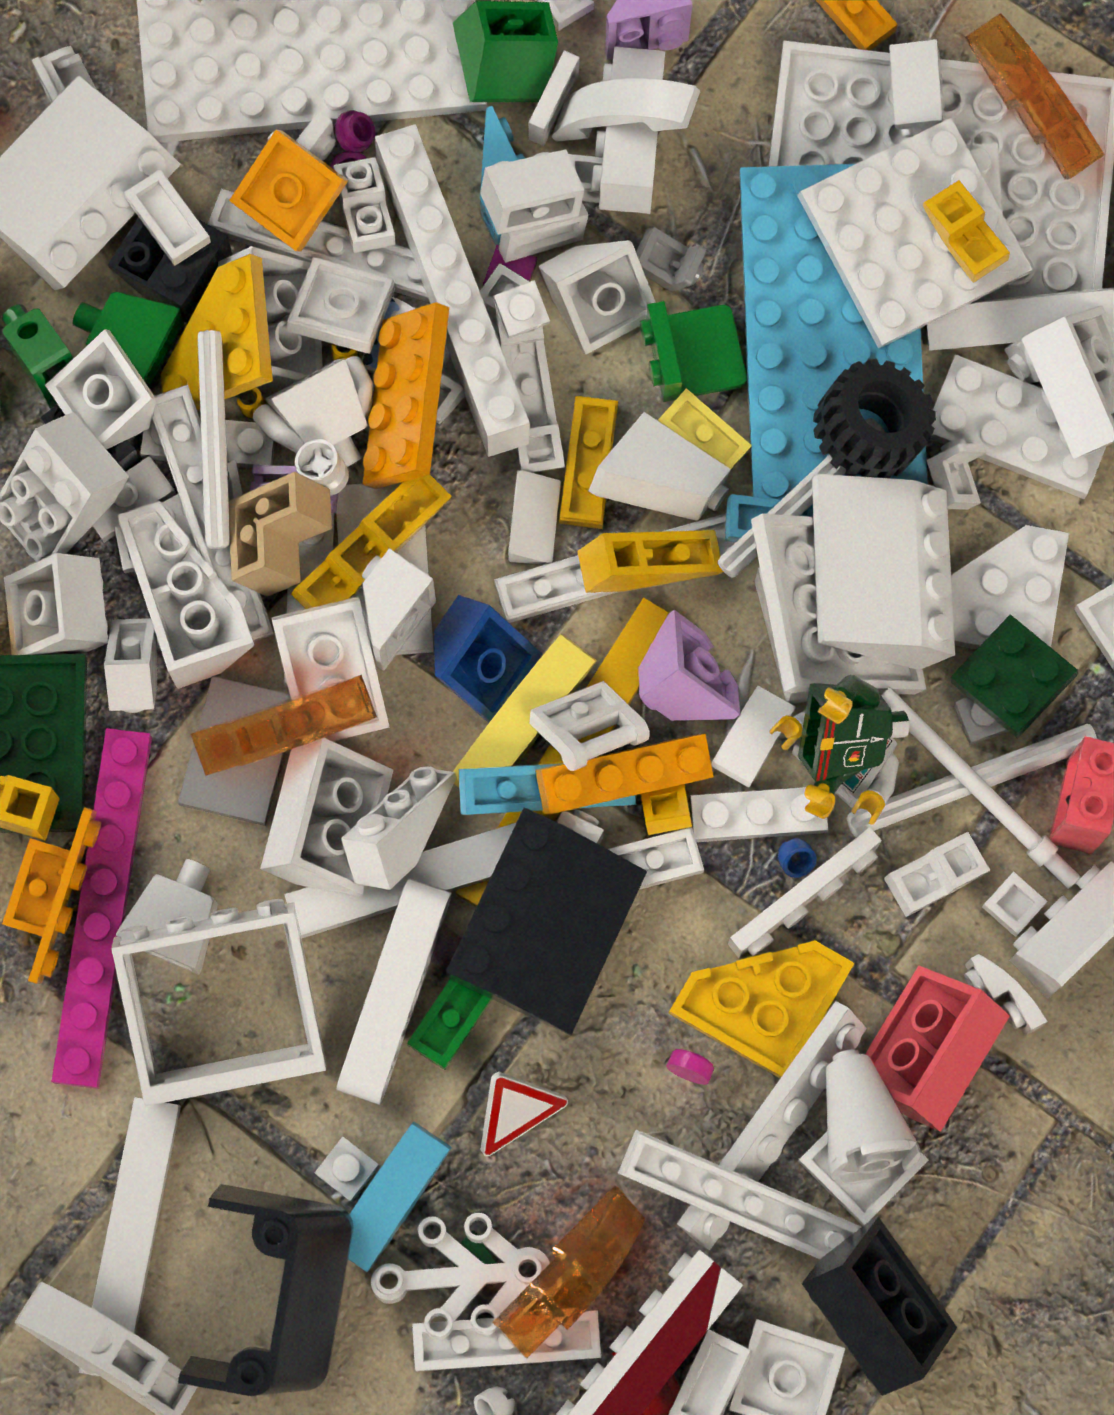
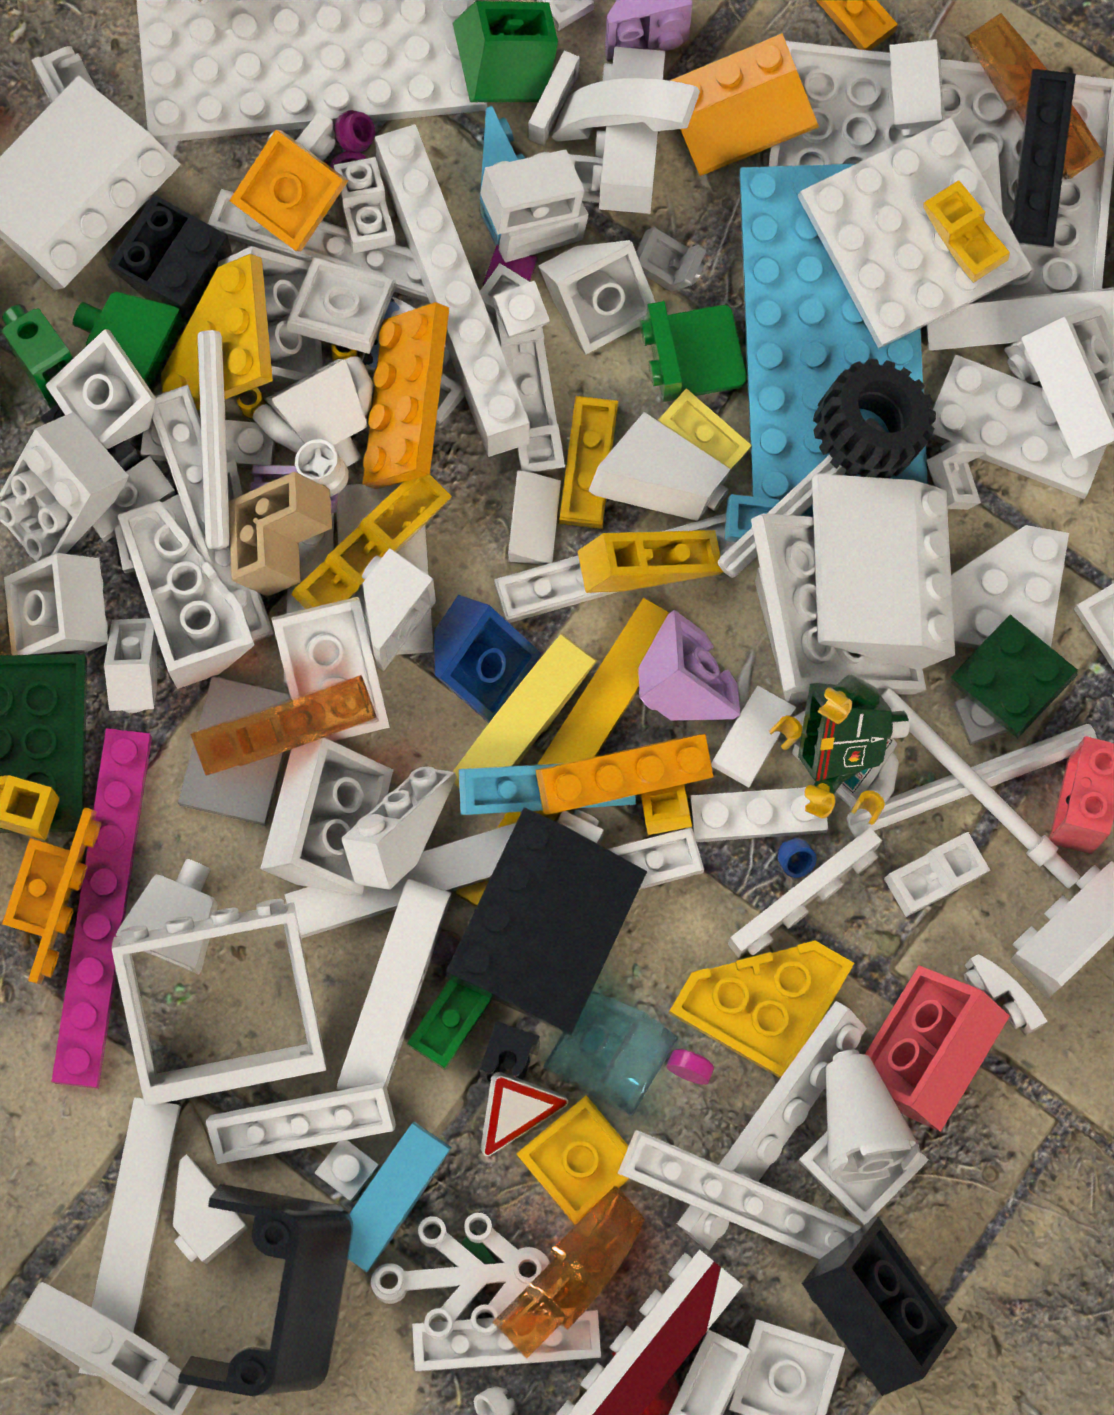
(167, 217): white tile -> none
(201, 1229): none -> white slope
(301, 1123): none -> white plate
(509, 1046): none -> black hinge
(577, 1159): none -> yellow tile
(586, 713): white plate -> none
(612, 1052): none -> clear light blue slope
(746, 105): none -> light orange slope
(1014, 904): white plate -> none
(1042, 157): none -> black tile

